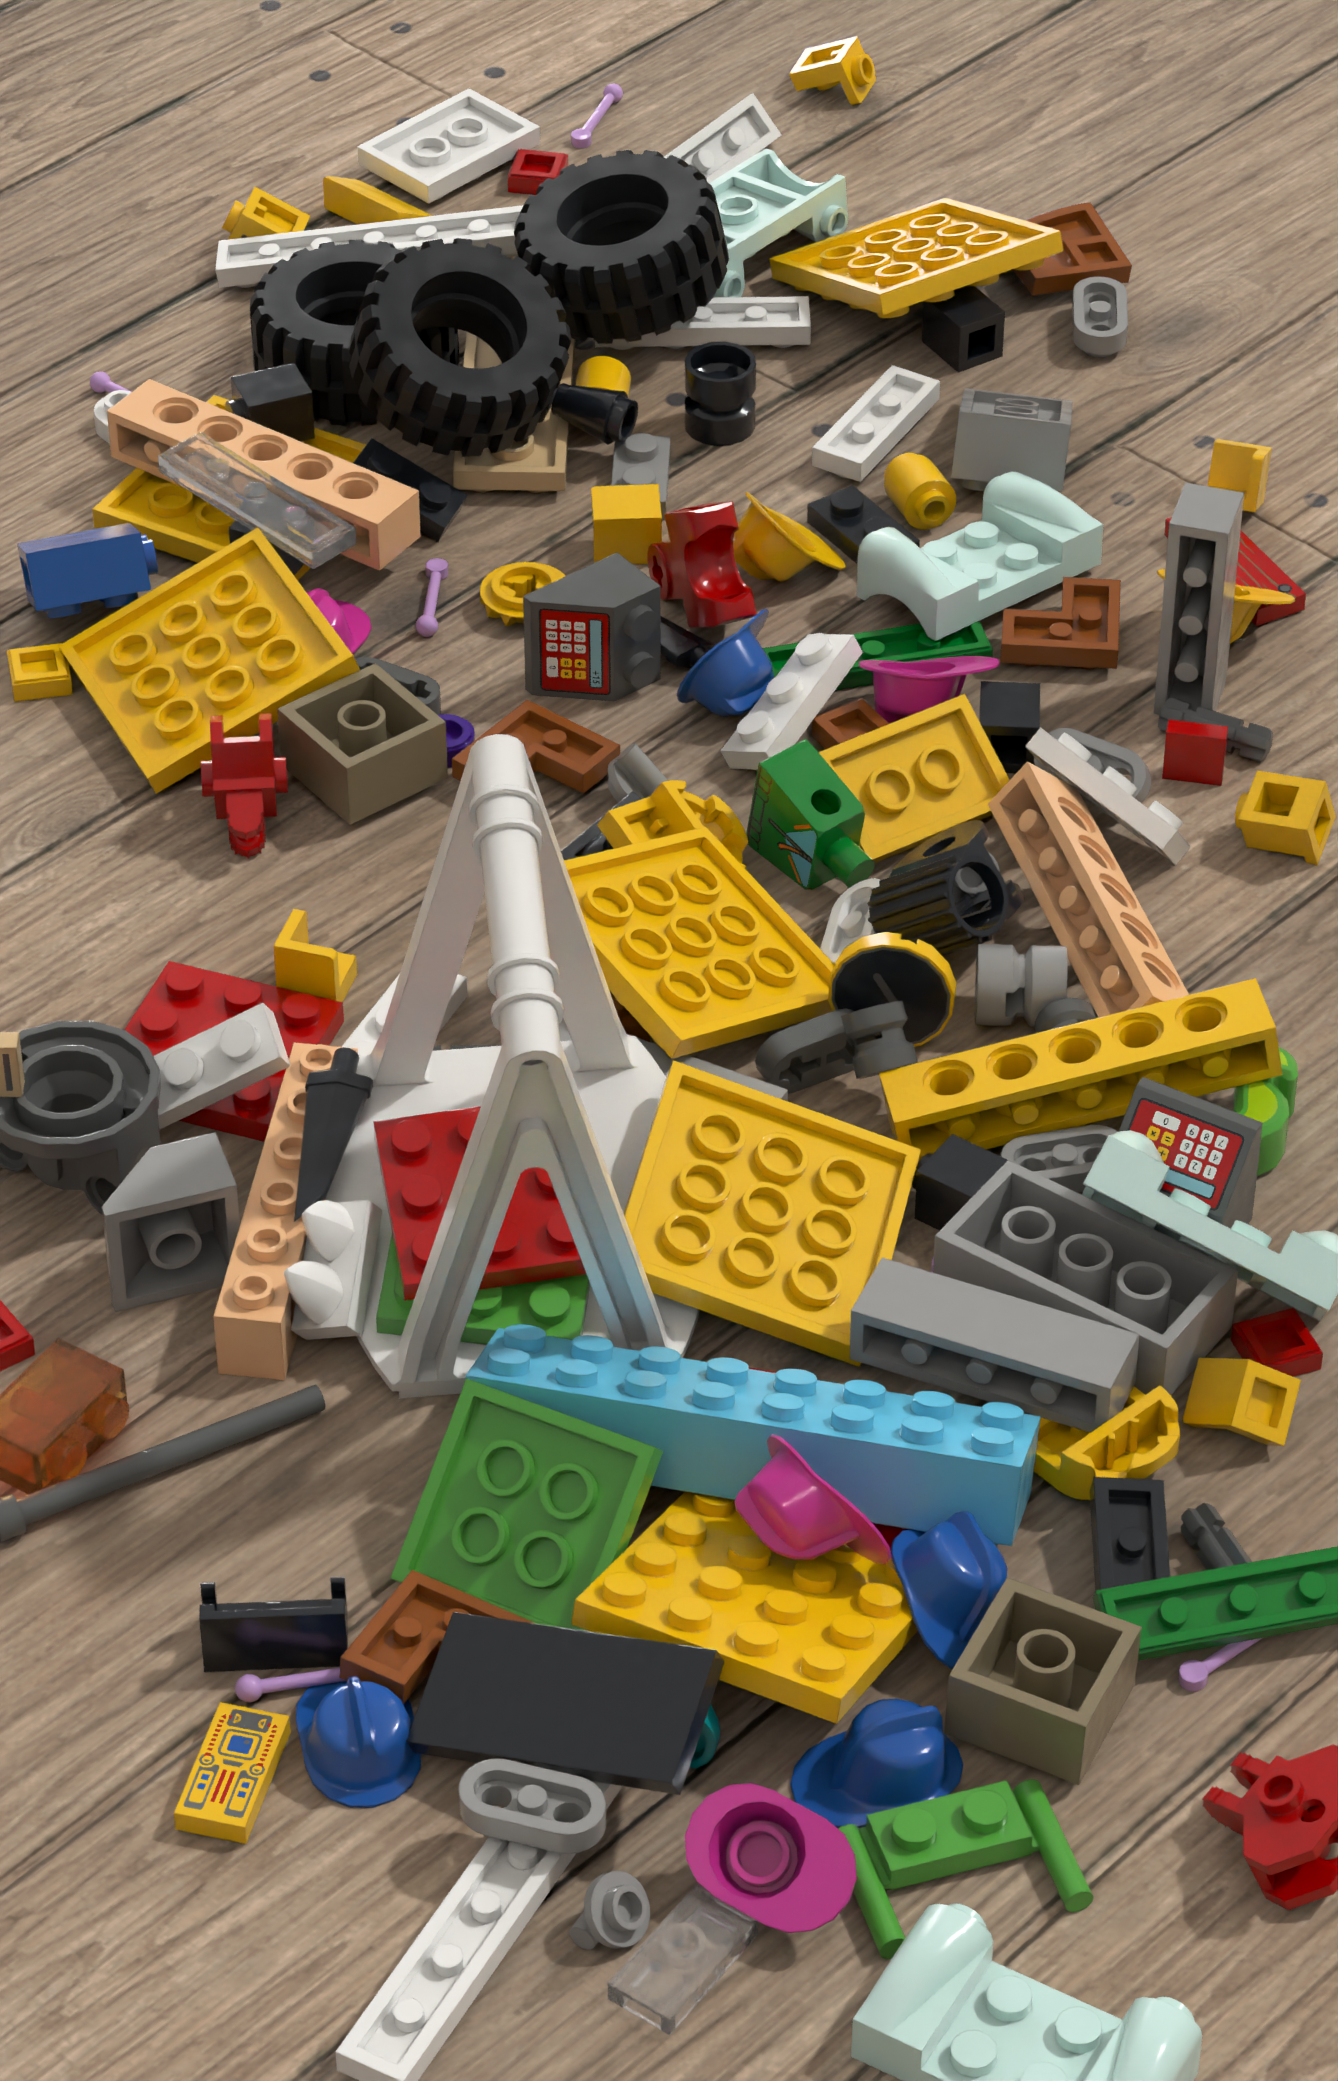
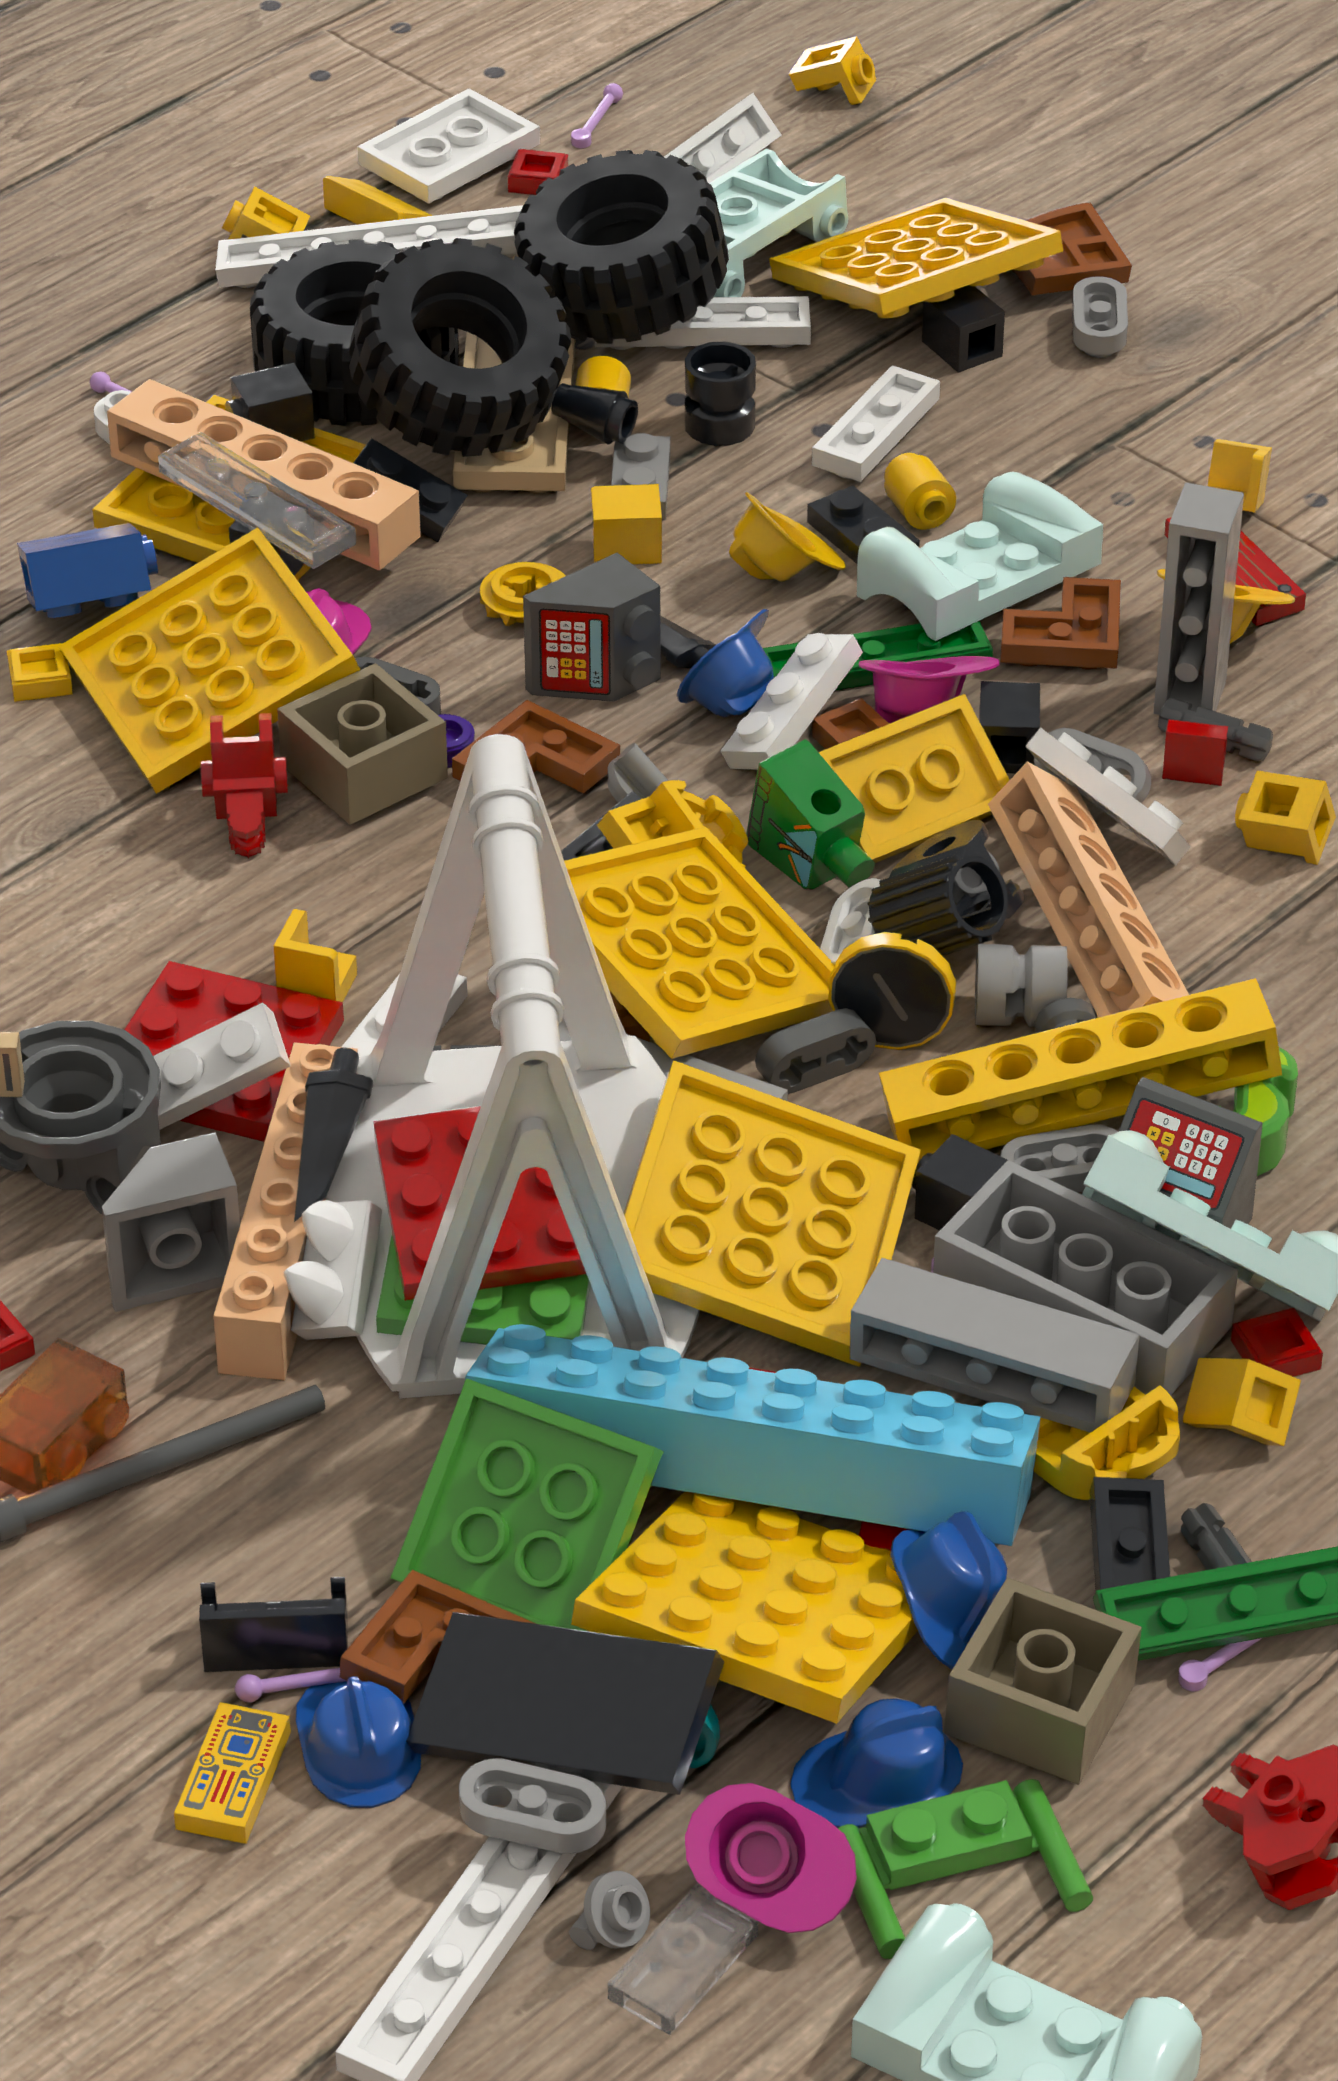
(436, 571): lavender hinge -> none
(702, 566): red piece -> none
(803, 1514): dark pink piece -> none
(884, 1053): dark grey wheel -> none
(1011, 434): light grey slope -> none

